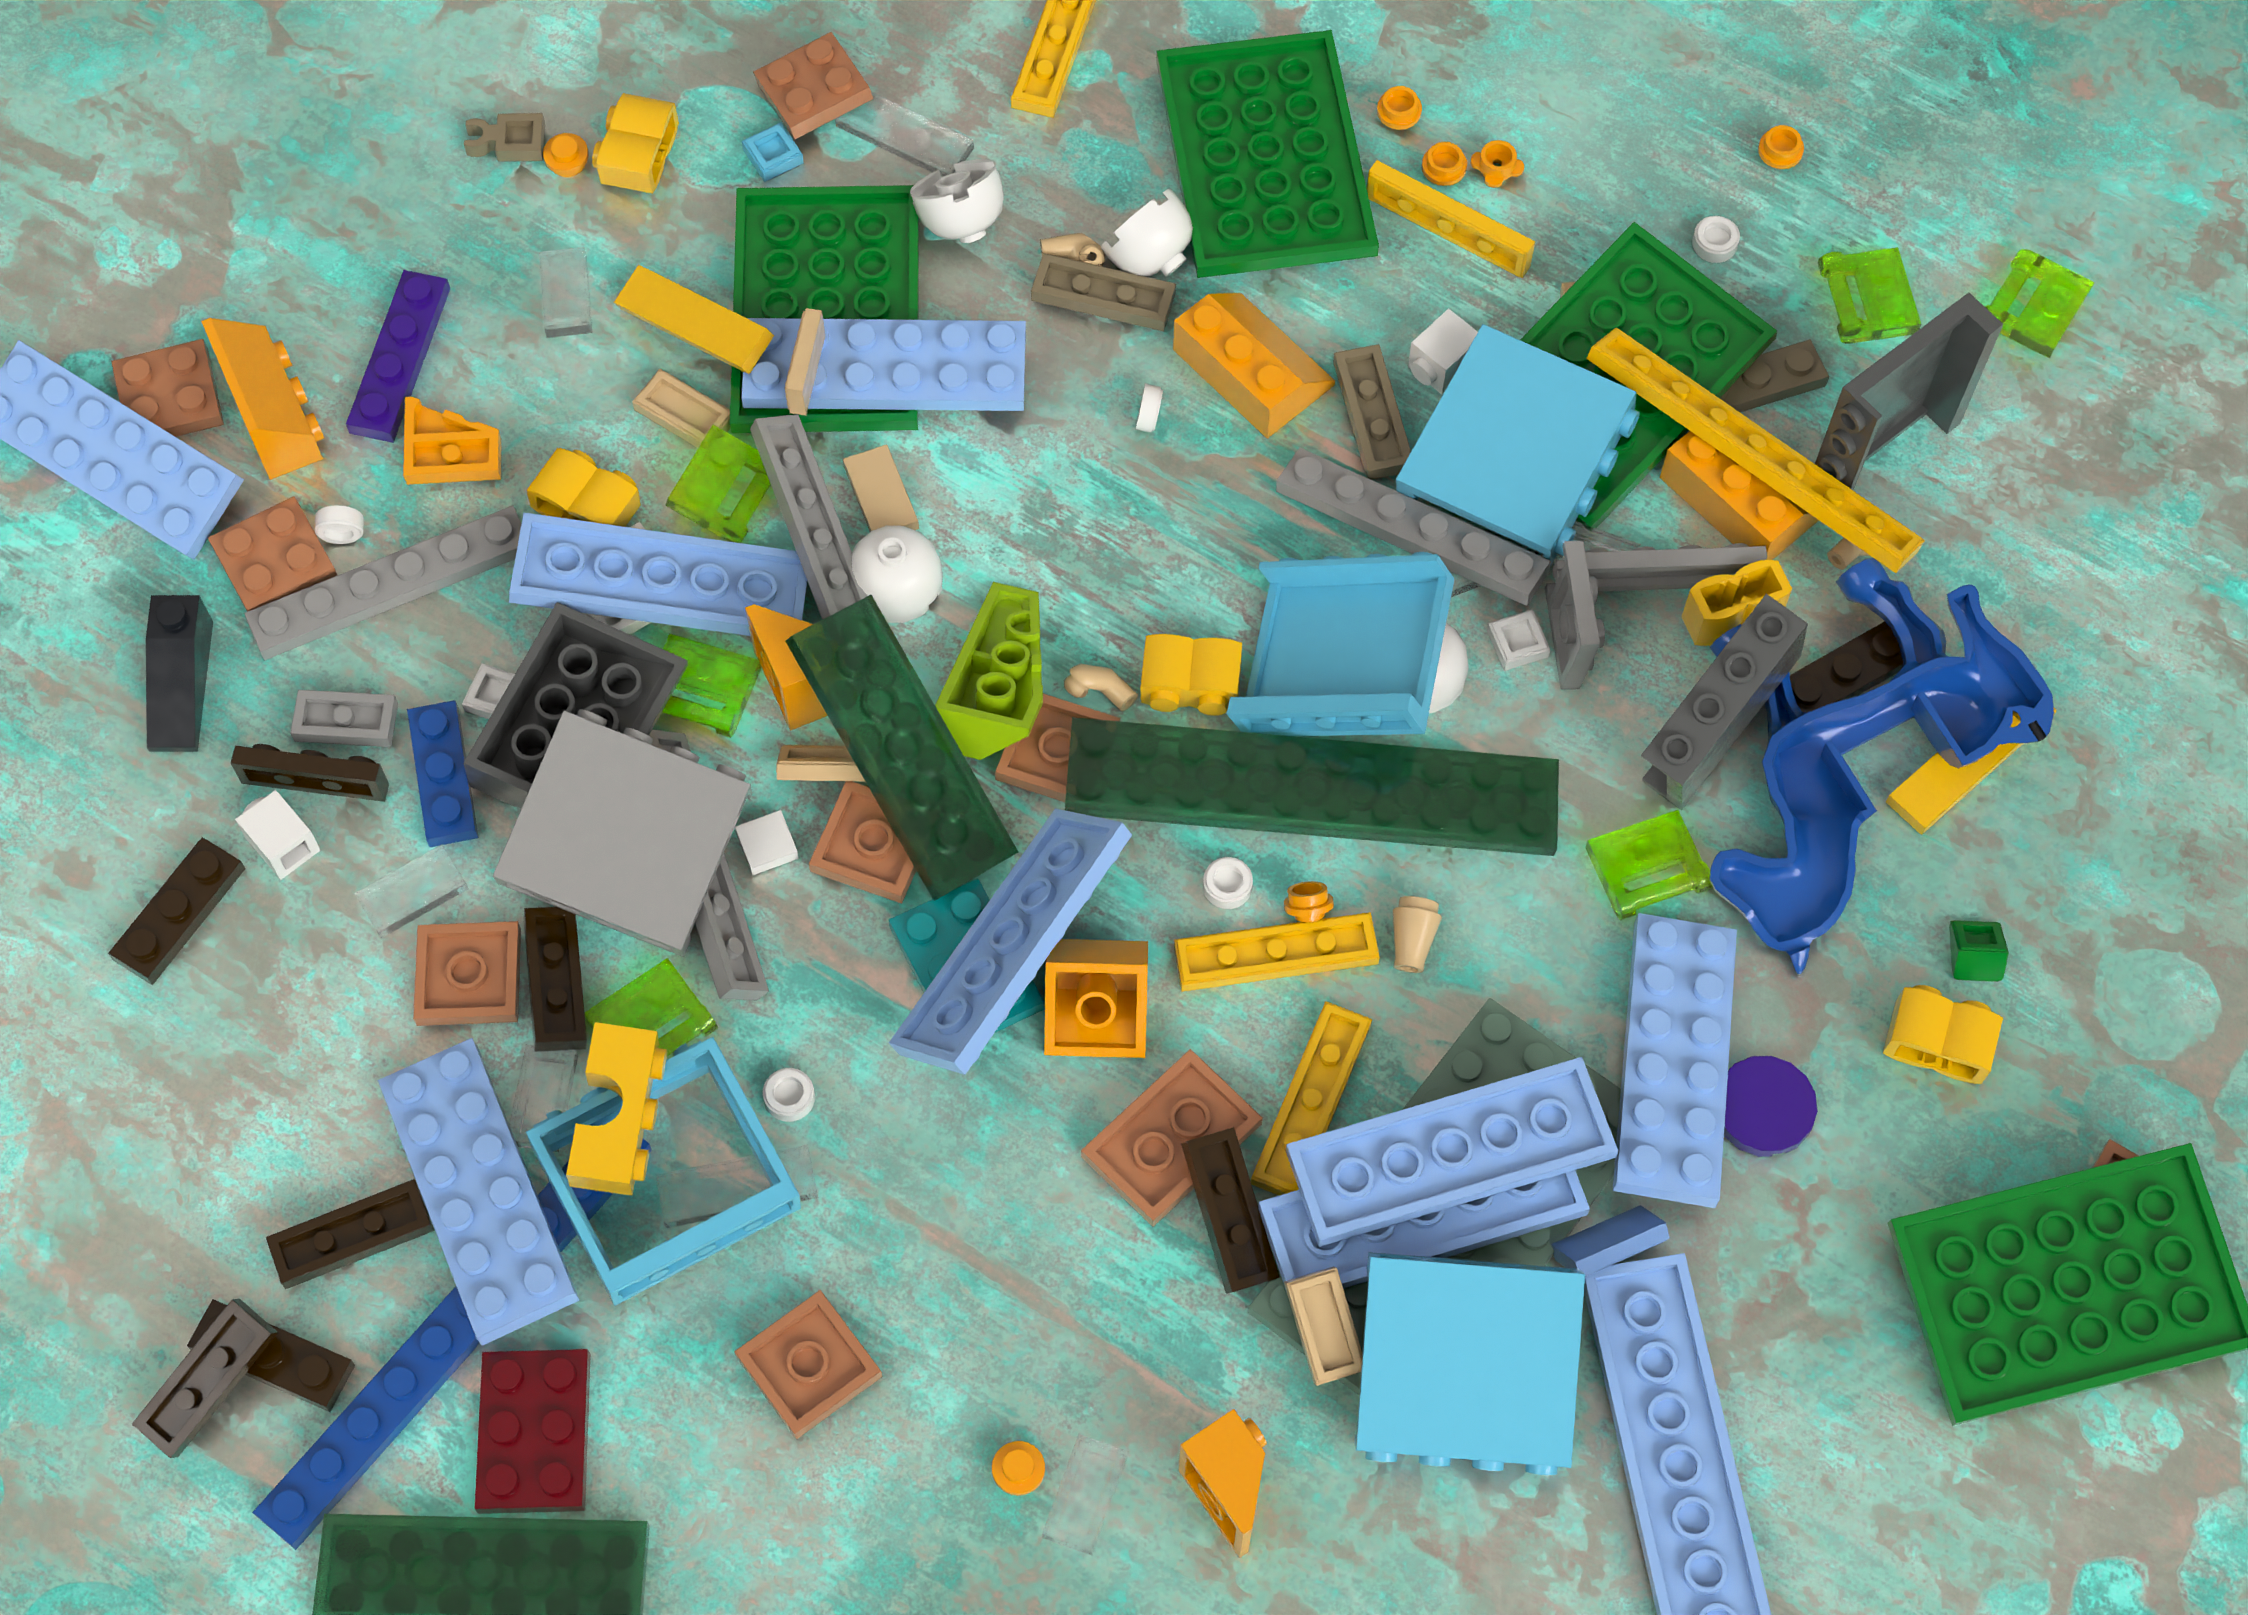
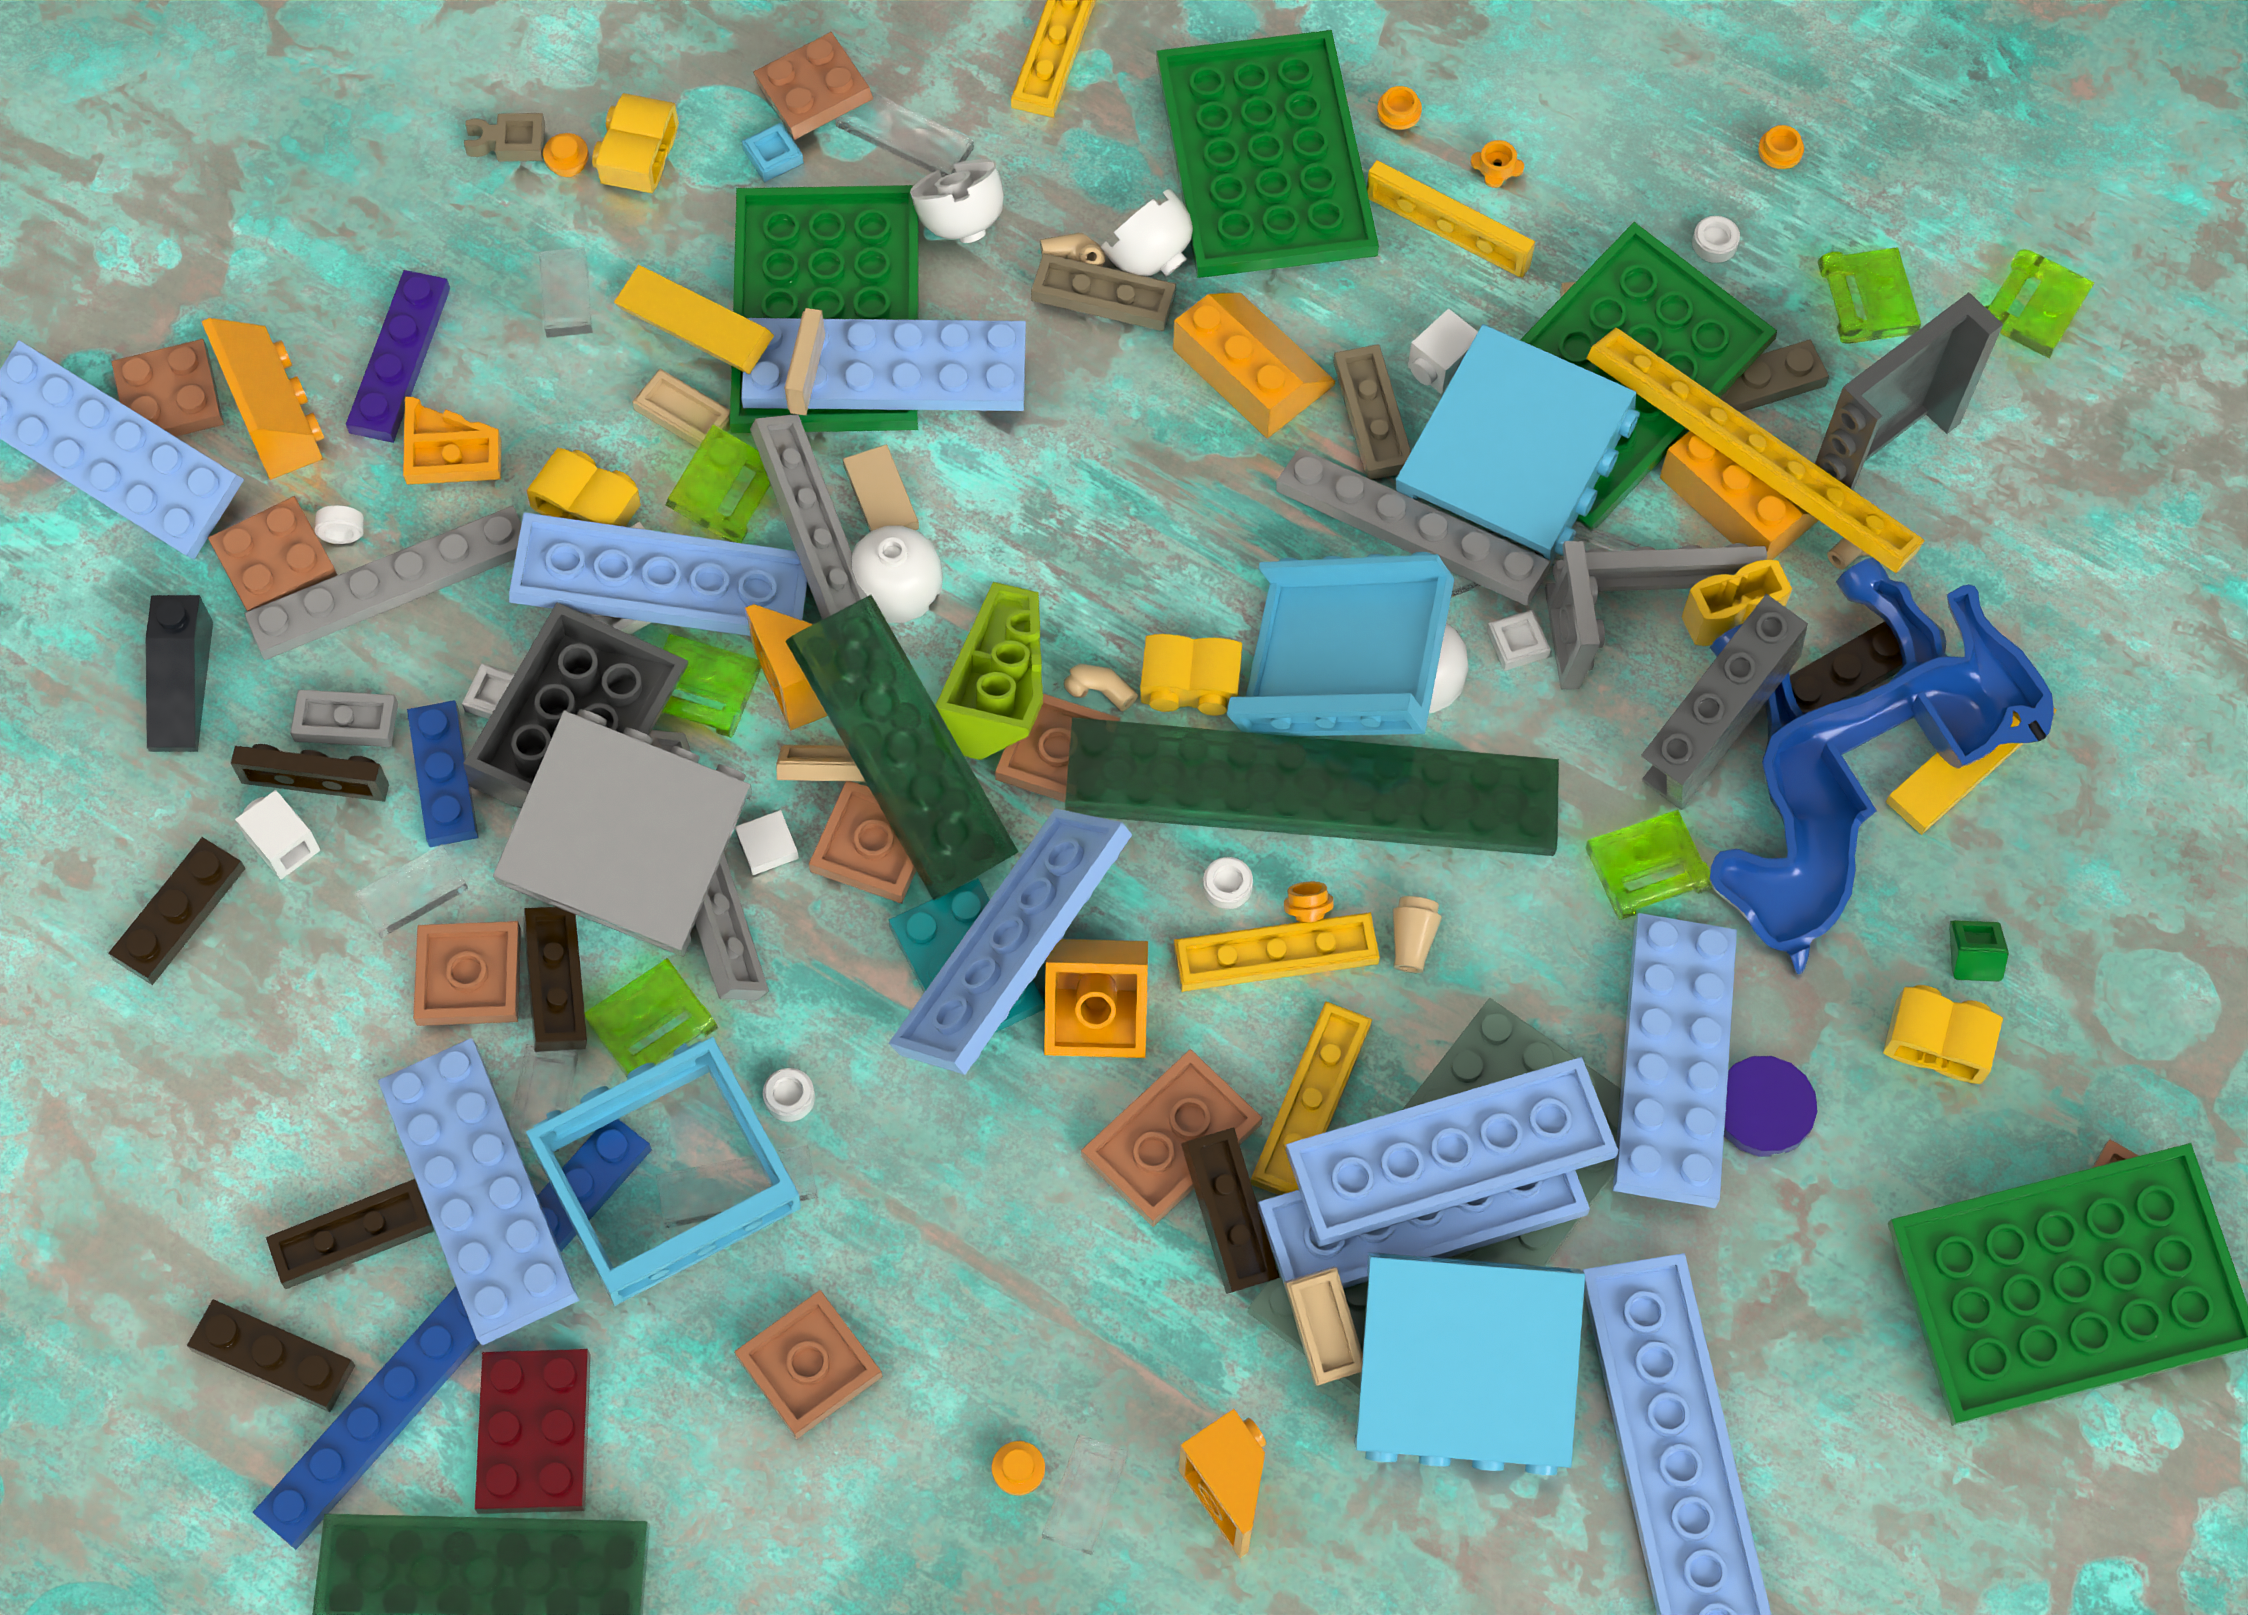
(204, 1378): plate -> none
(611, 1154): yellow arch -> none
(1149, 408): white tile -> none
(1444, 164): light orange plate -> none
(1611, 1241): medium blue tile -> none

